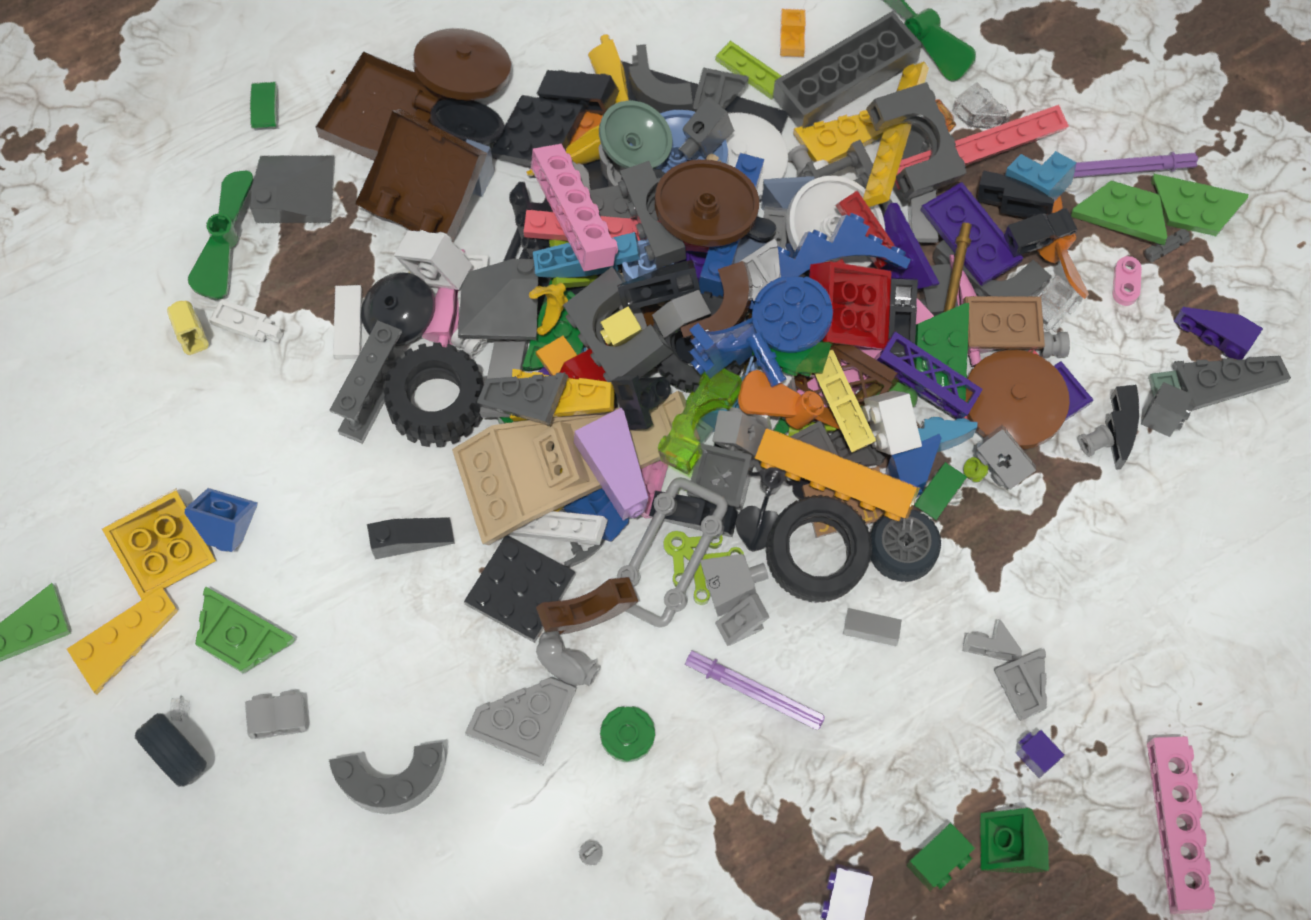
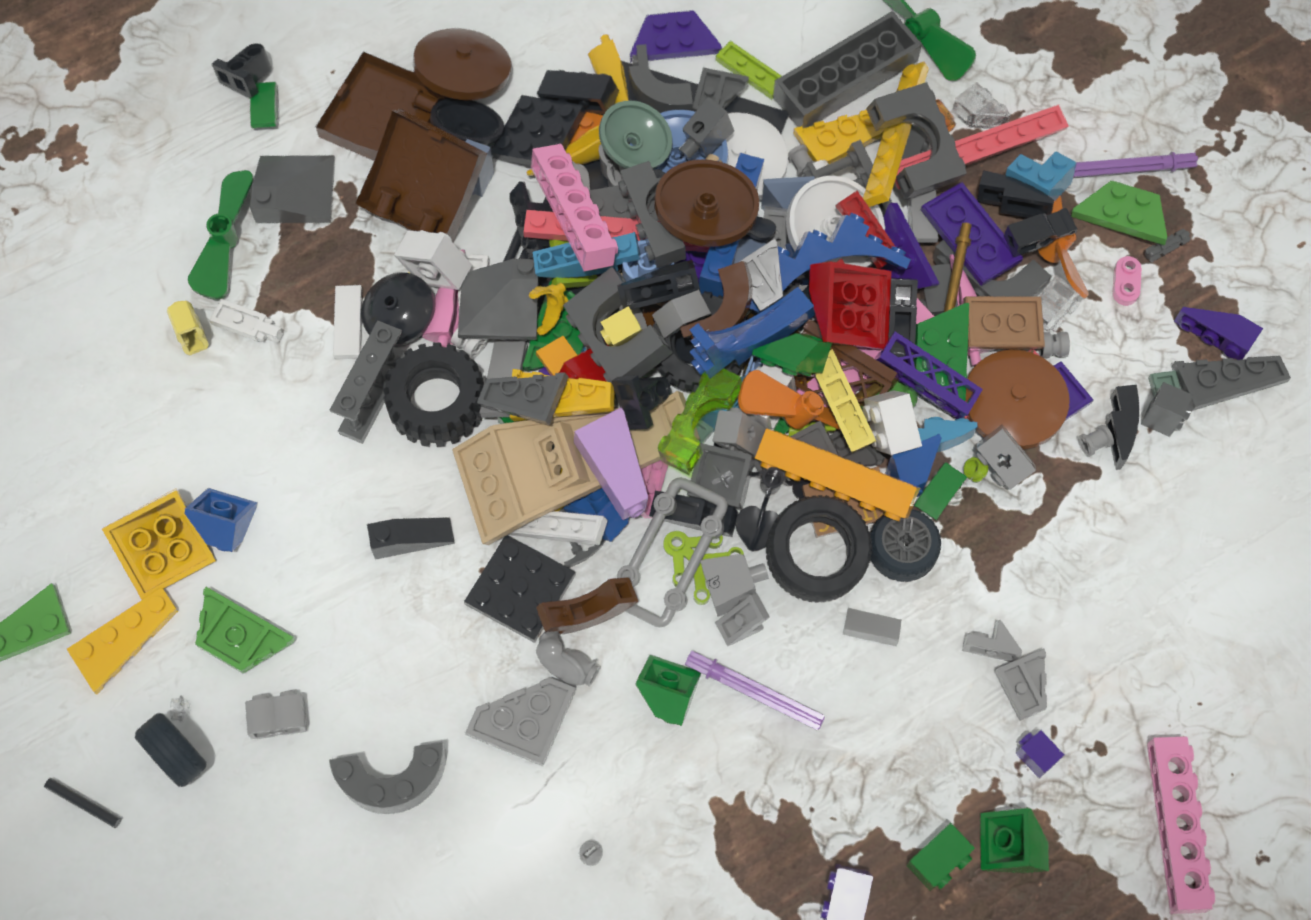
(82, 802): none -> black bar
(243, 69): none -> black tile
(627, 734): green tile -> none
(667, 688): none -> green slope
(675, 36): none -> dark purple wing
(766, 359): blue pin -> none
(792, 32): light orange slope -> none
(792, 313): blue tile -> none
(1196, 205): bright green wing -> none

